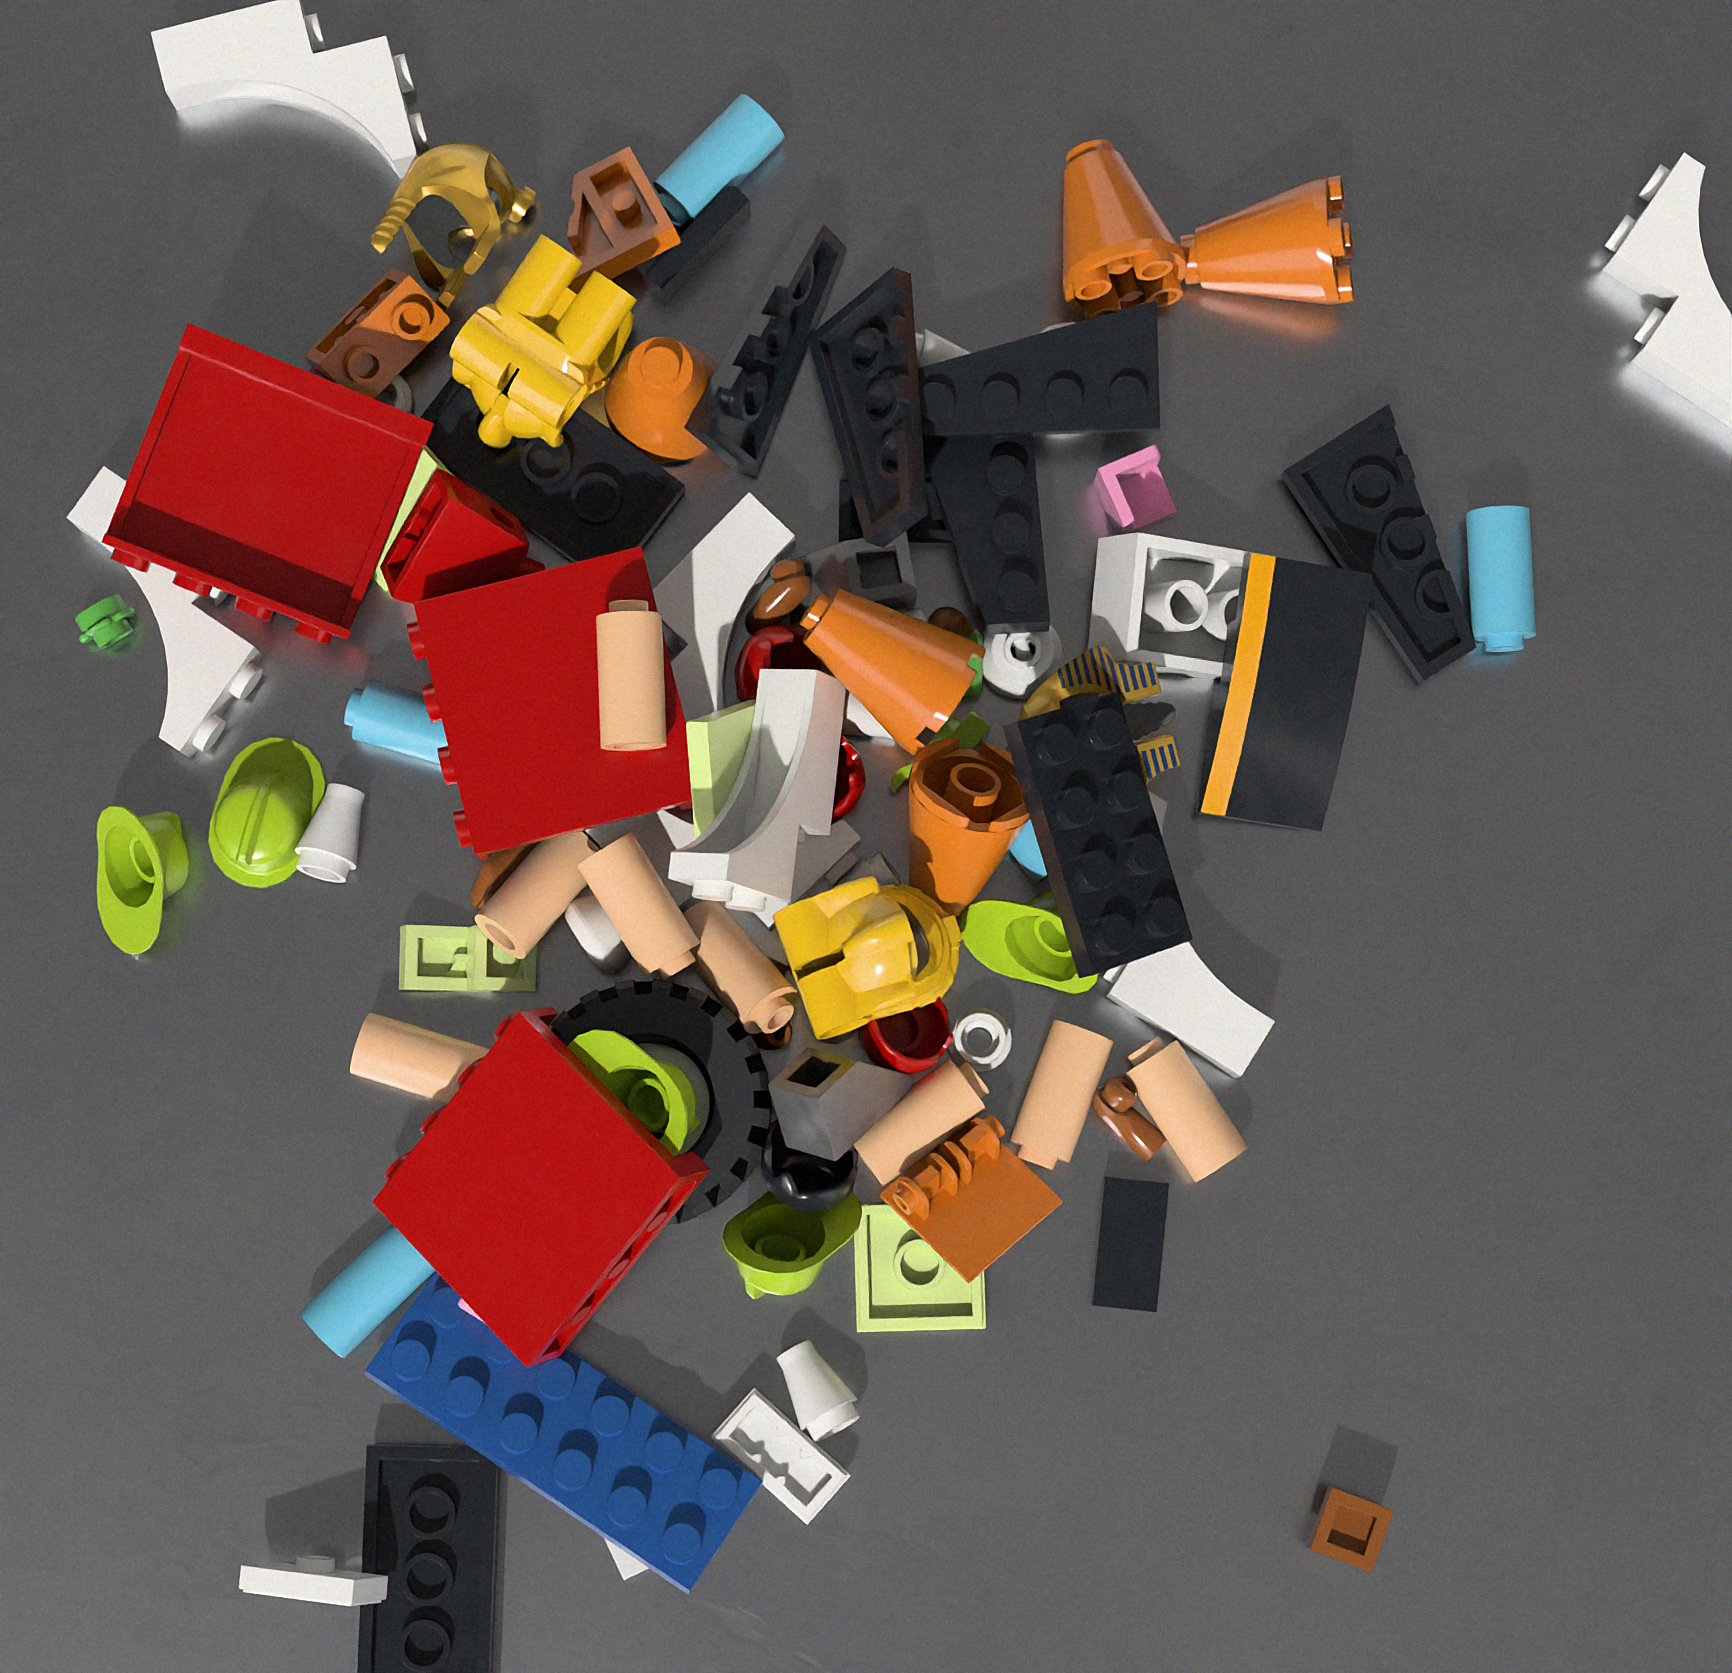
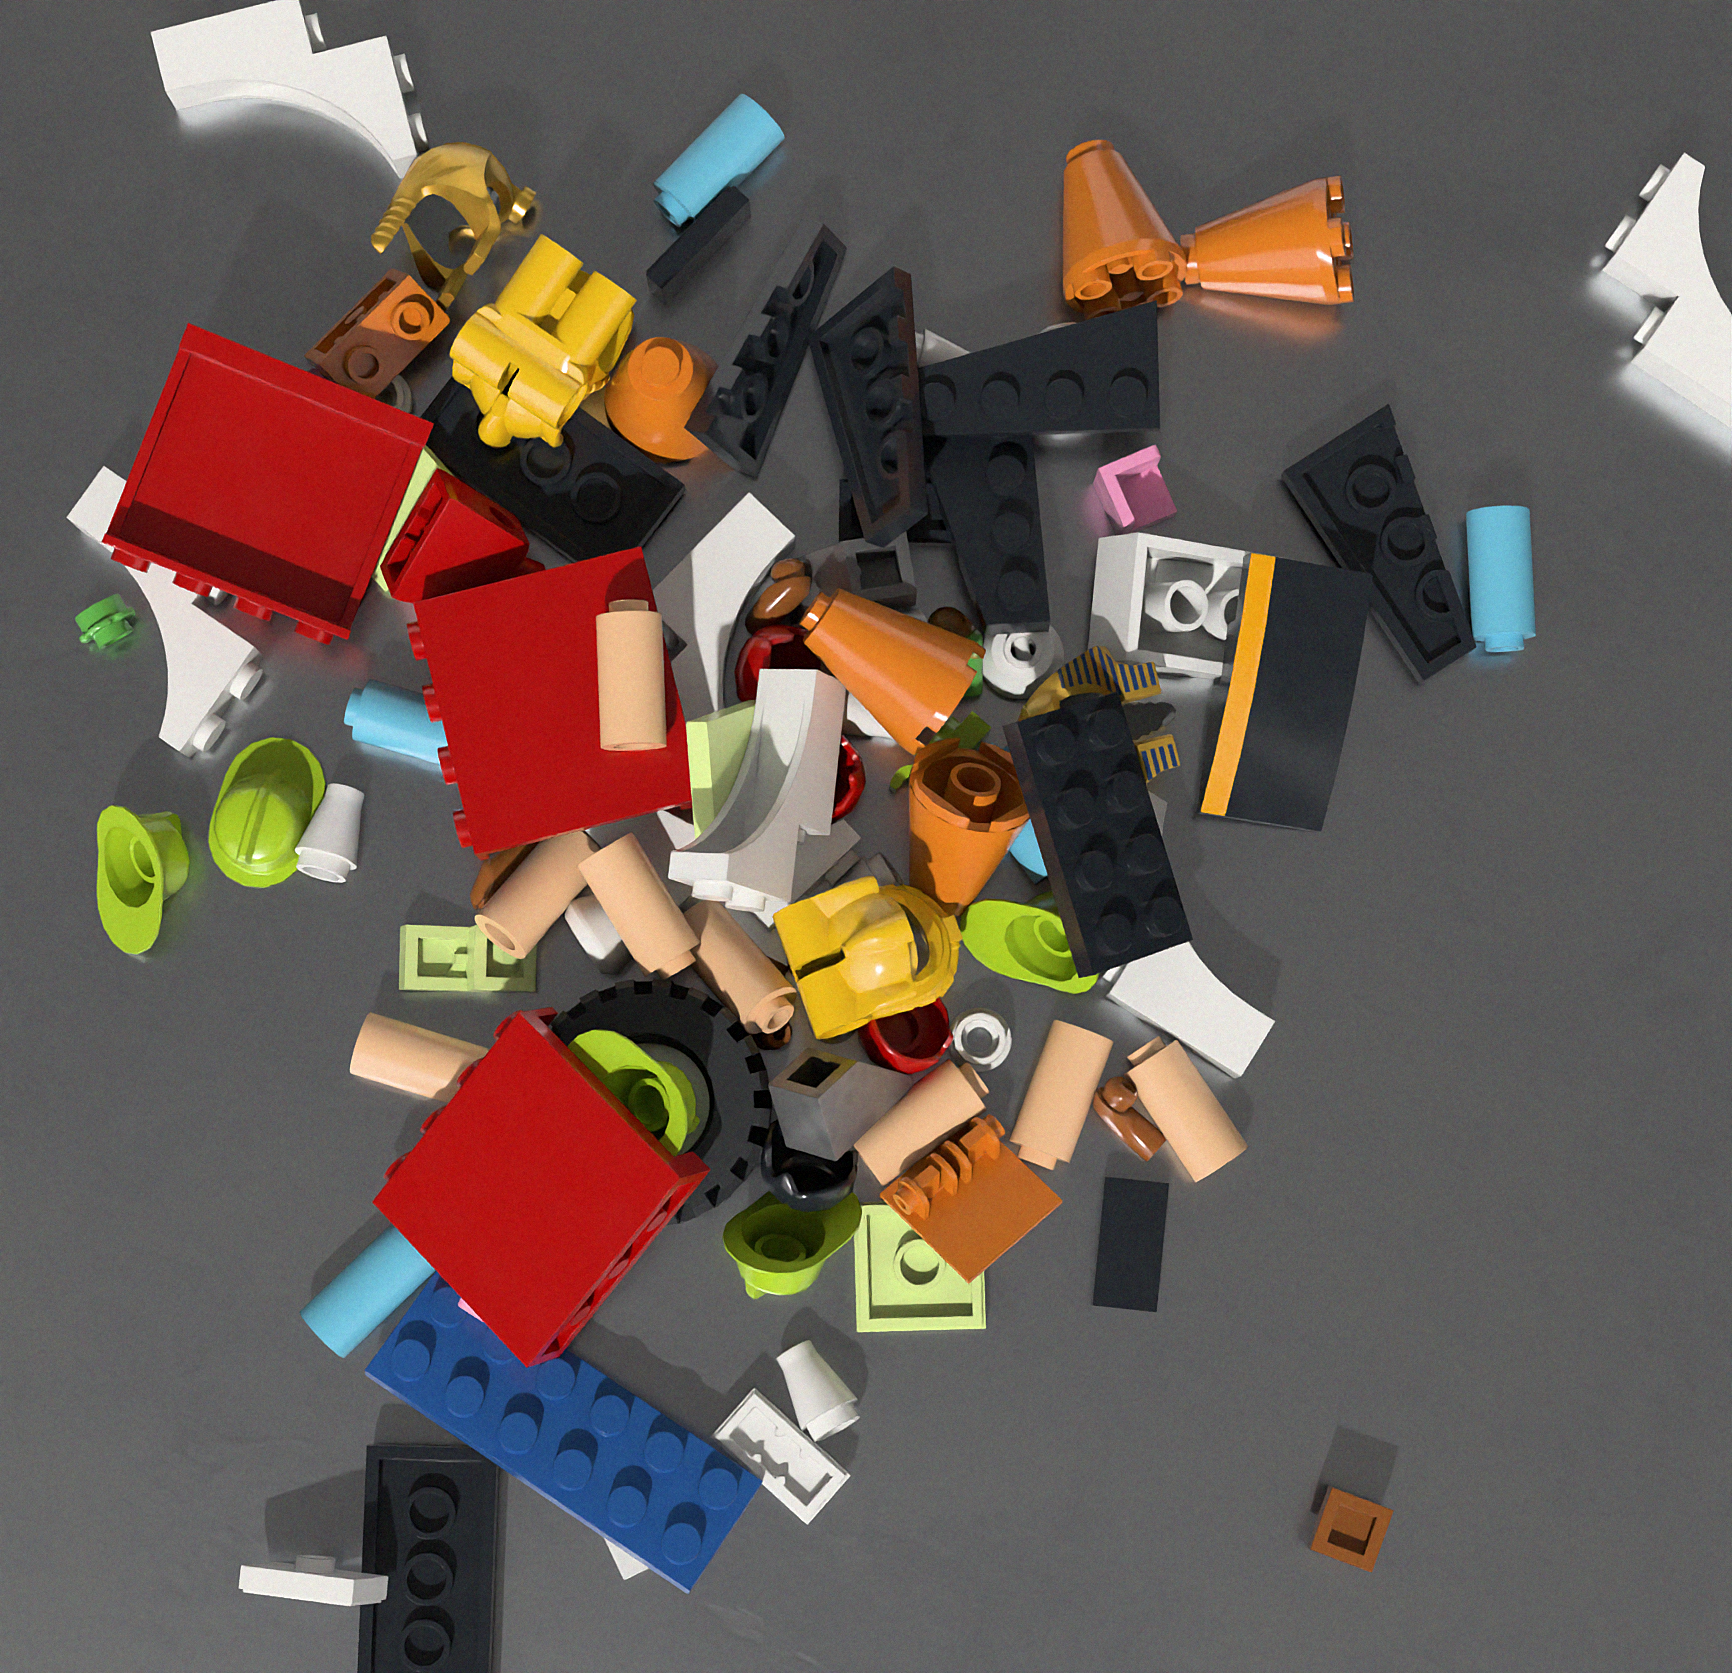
(616, 219): orange wing -> none

